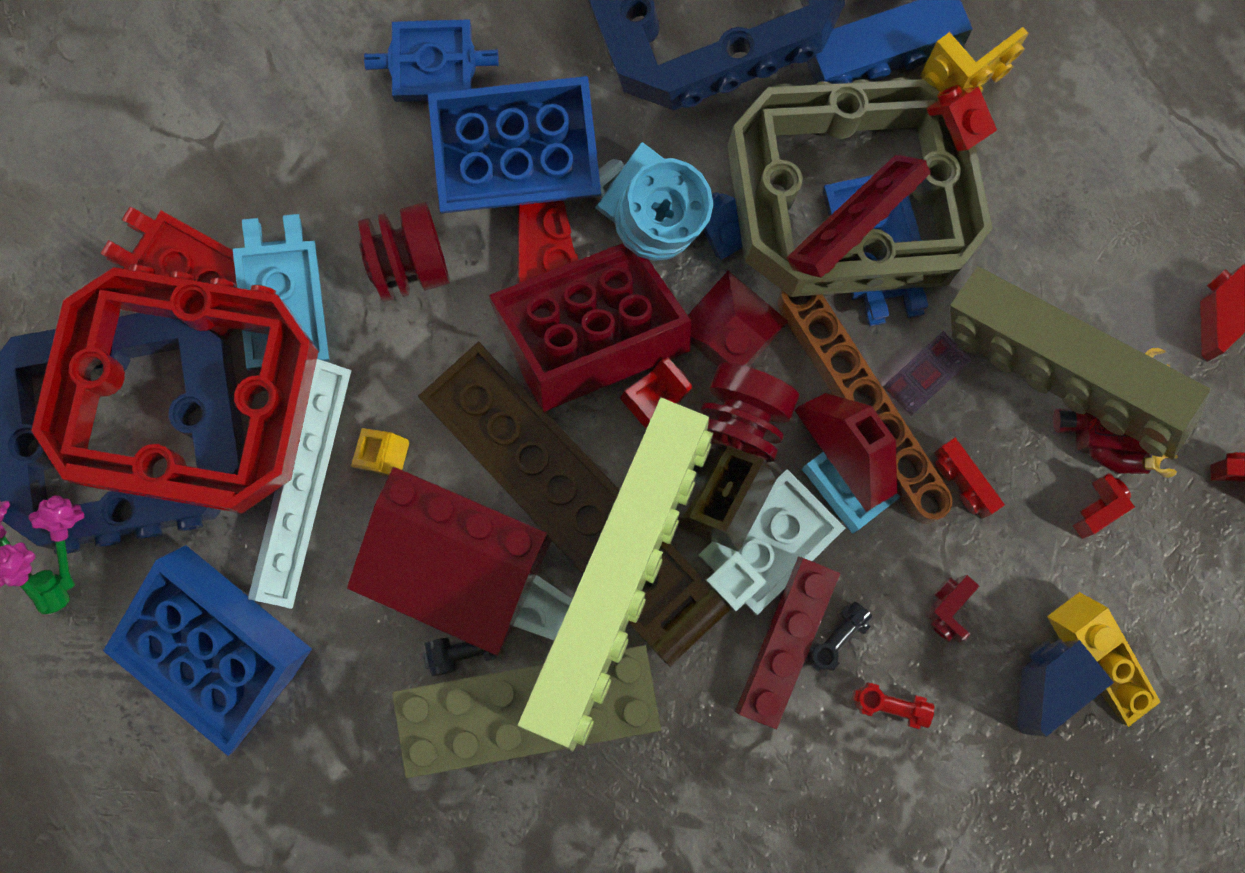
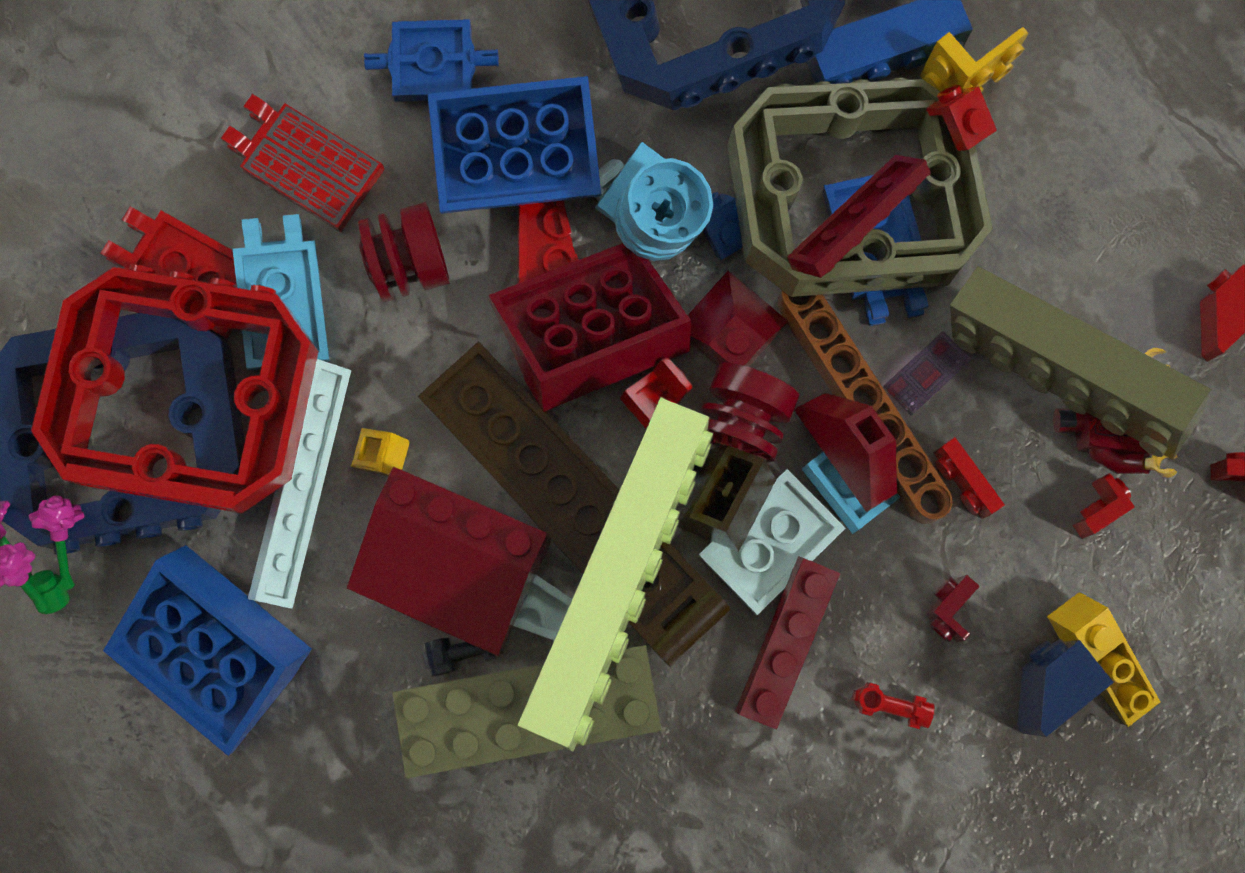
(305, 162): none -> red tile
(736, 581): light aqua plate -> none
(826, 655): black bar -> none

